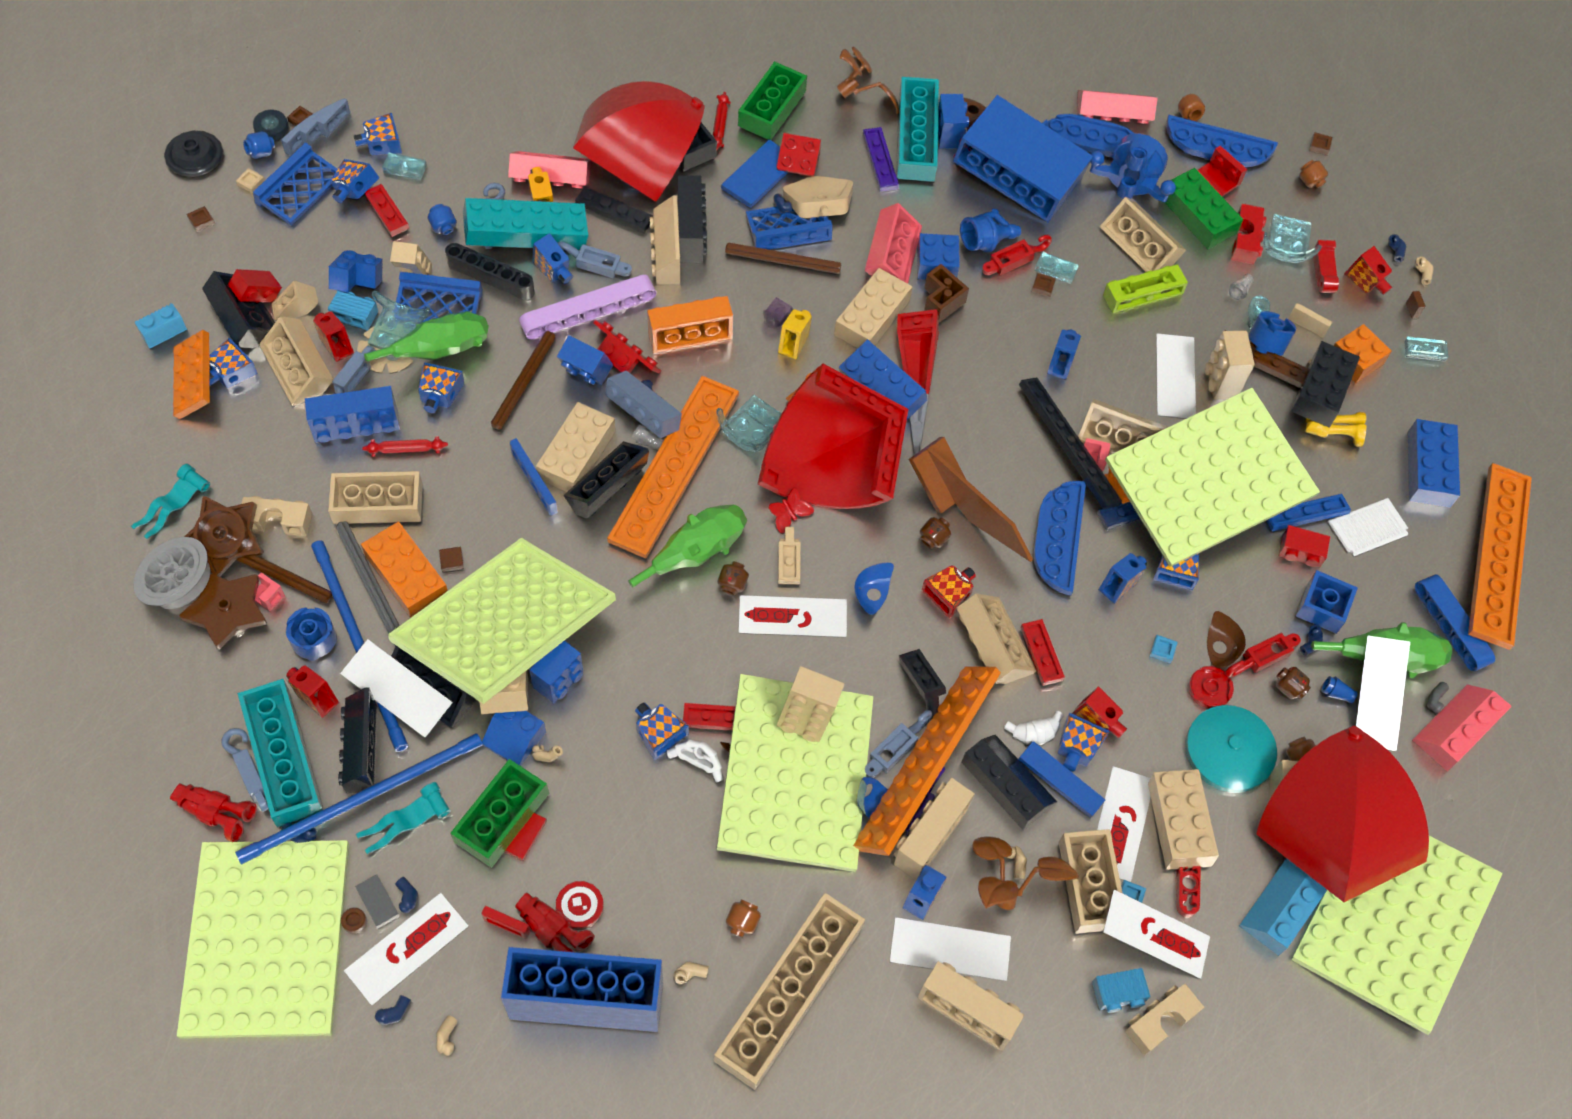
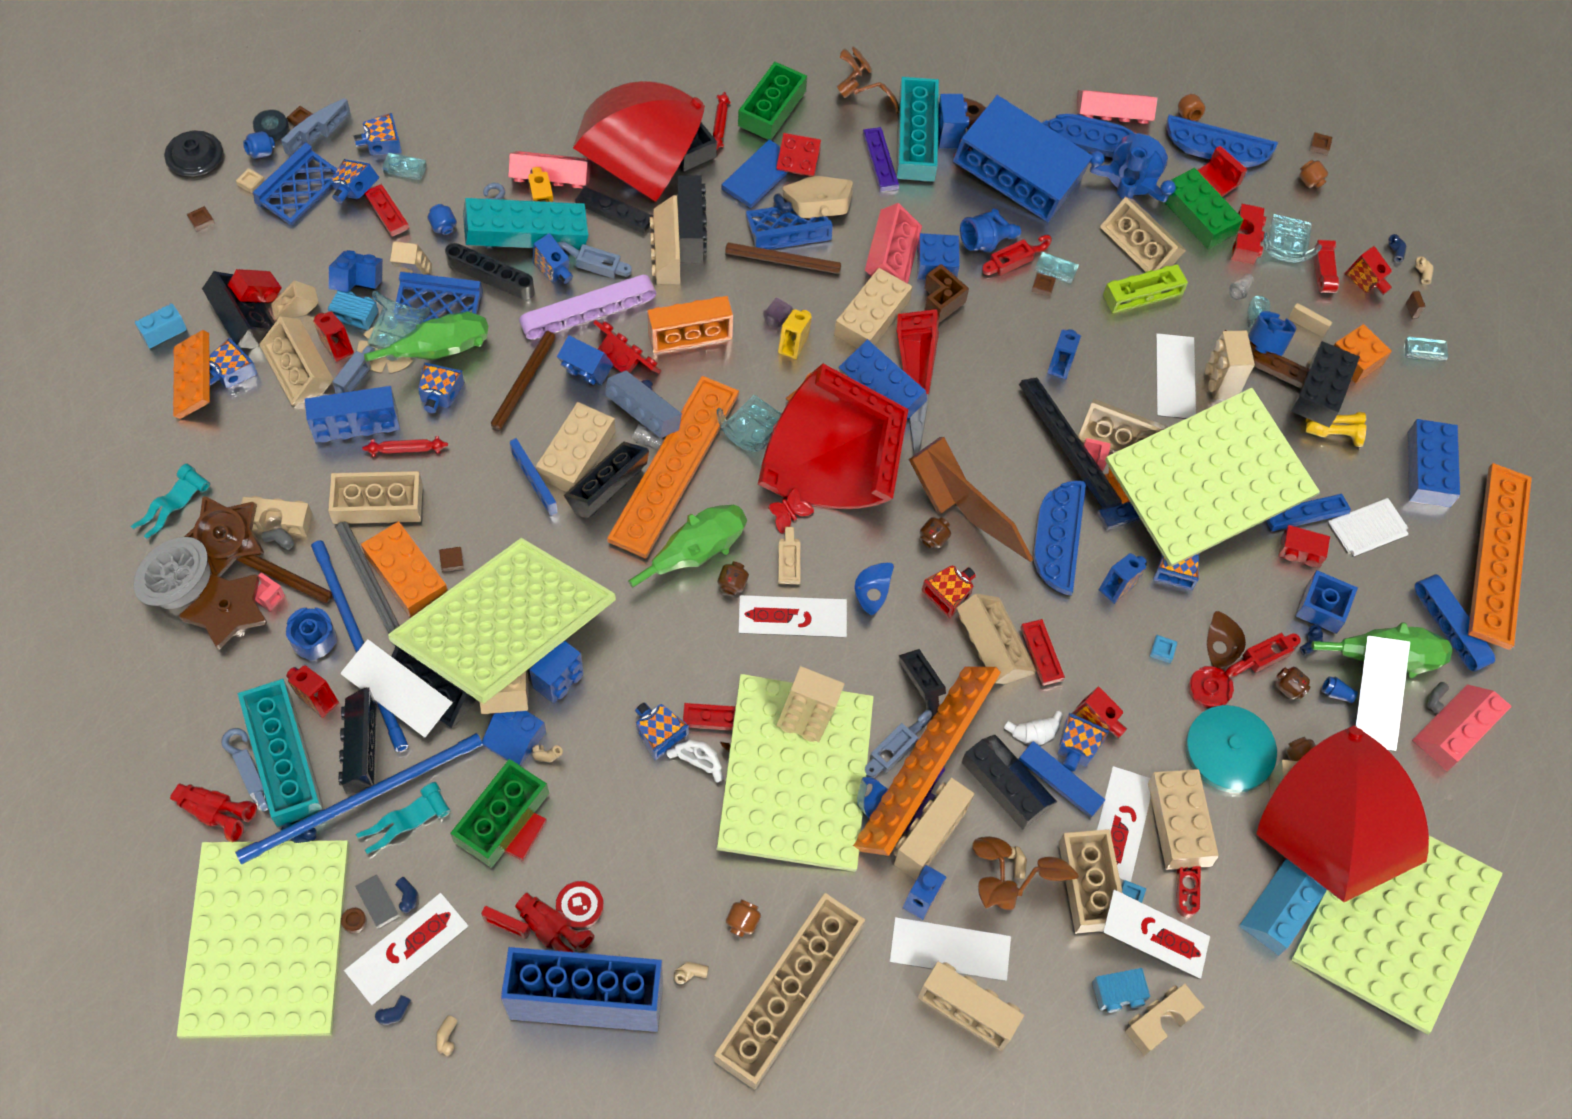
(280, 536): none -> dark grey arm

